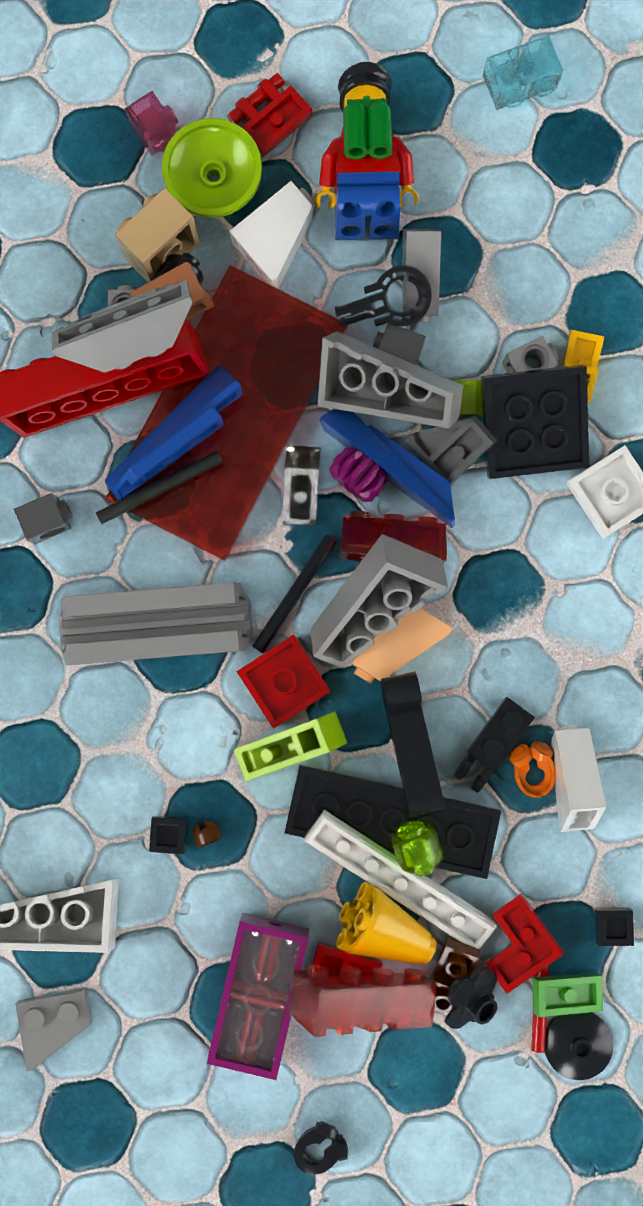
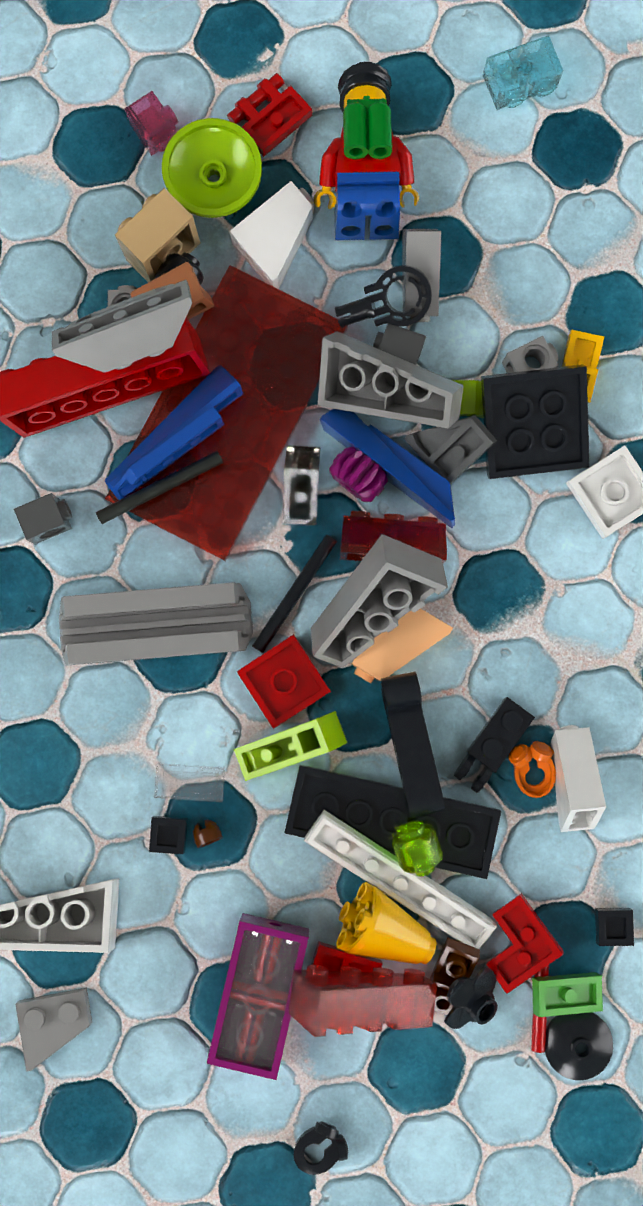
(189, 782): none -> clear tile

